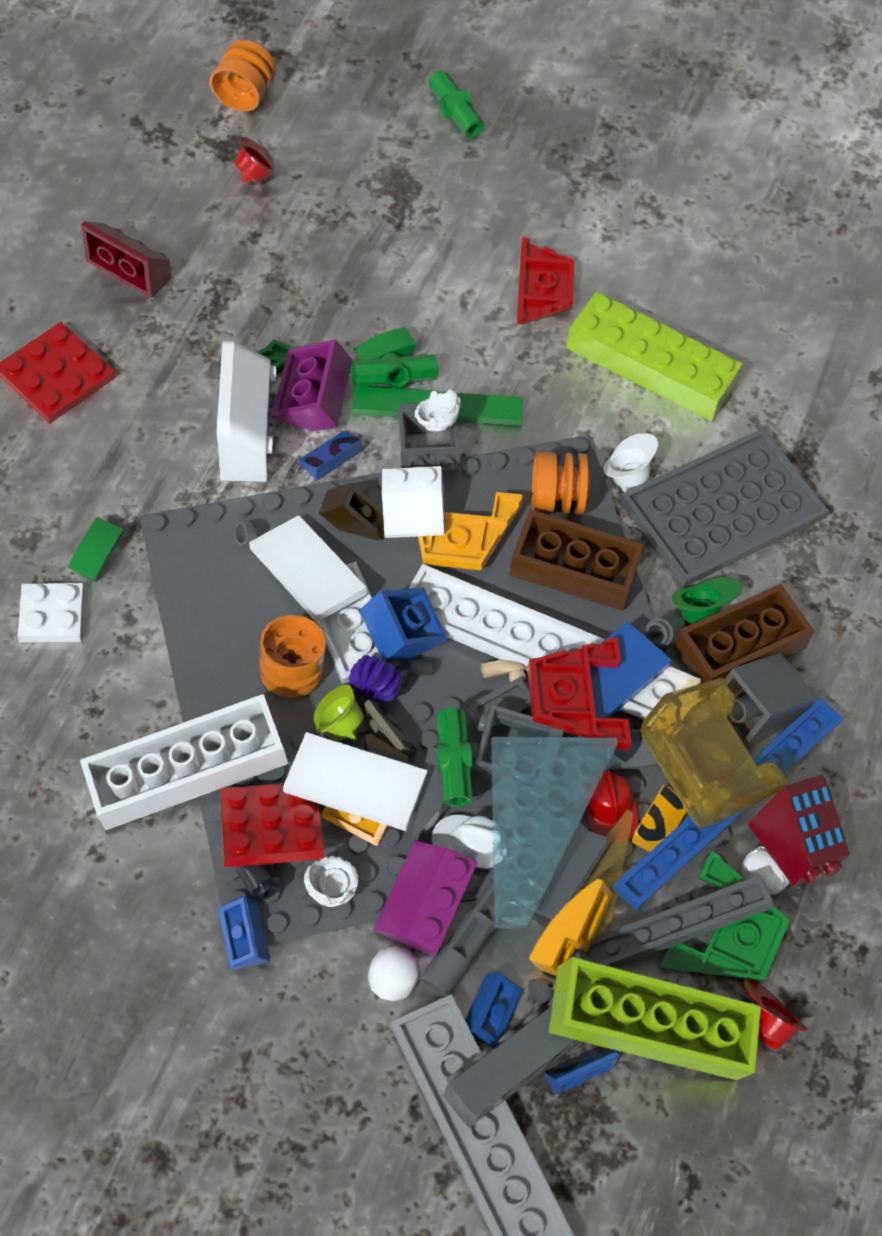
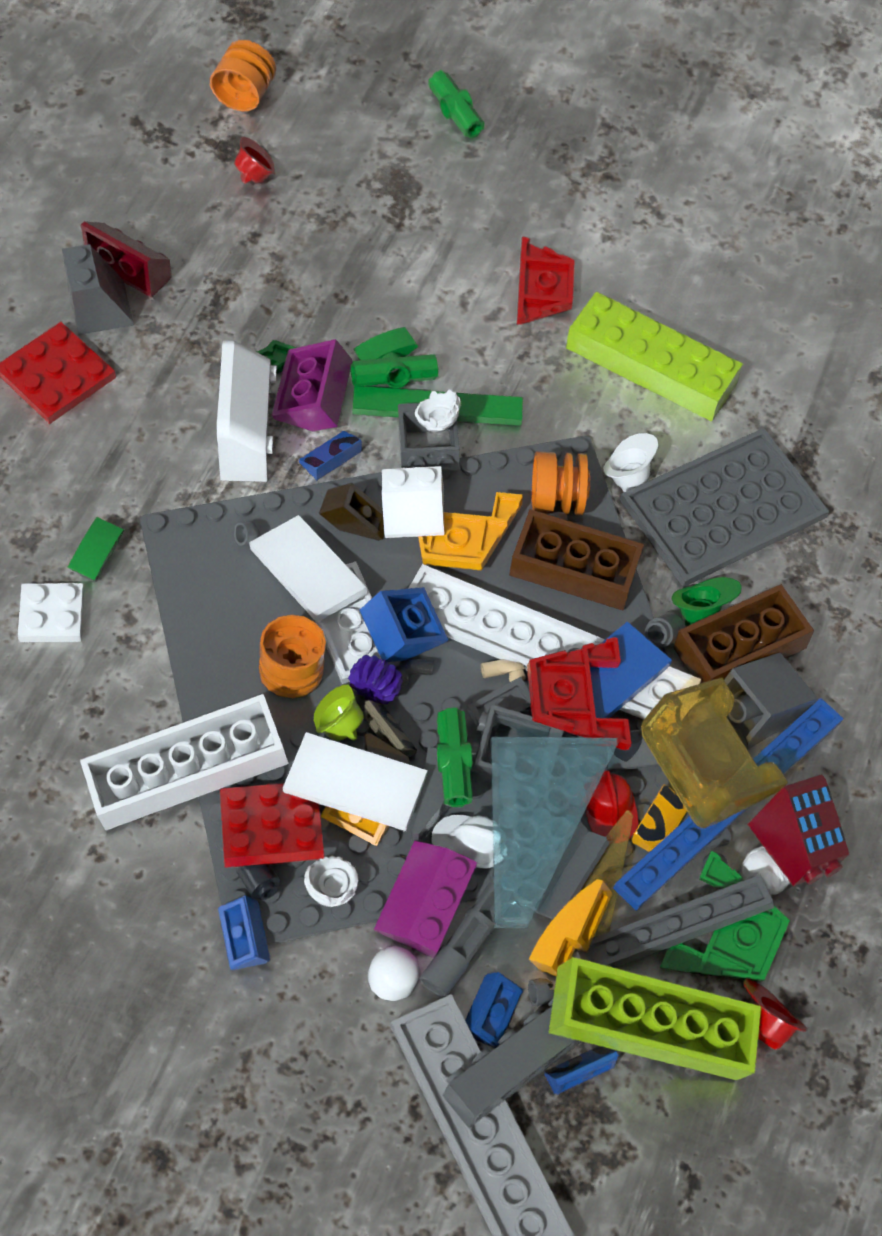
(95, 291): none -> dark grey slope

